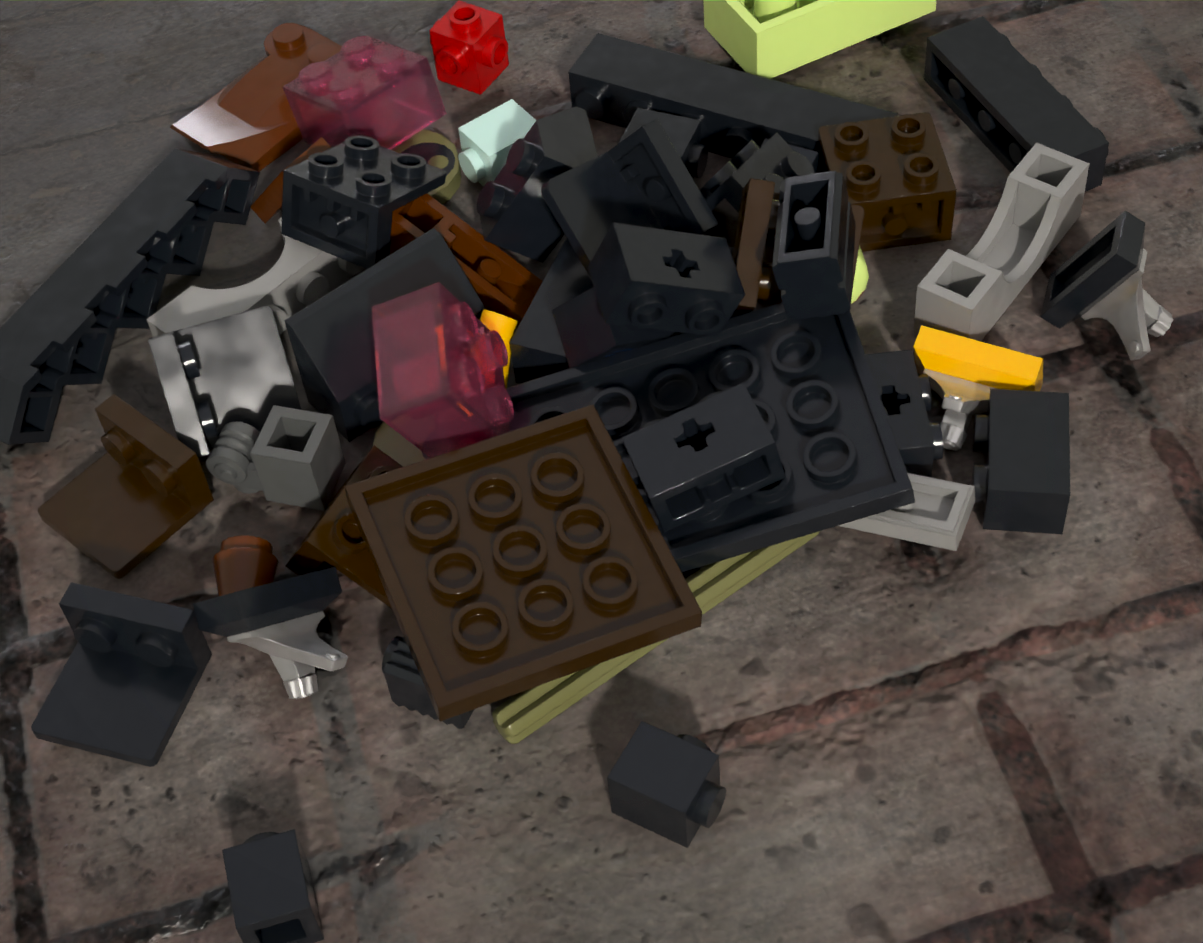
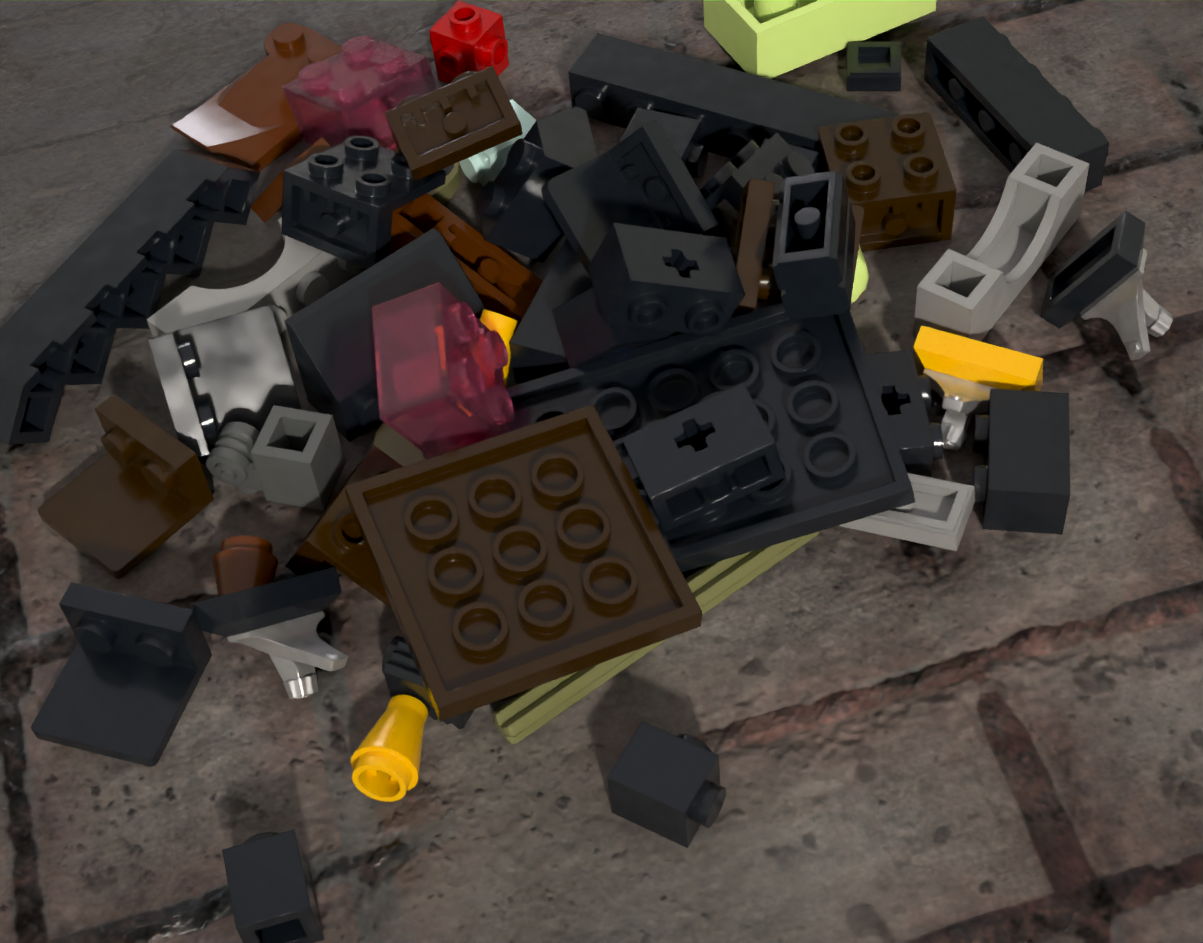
(391, 752): none -> yellow cone
(453, 122): none -> dark brown bracket
(874, 66): none -> black tile

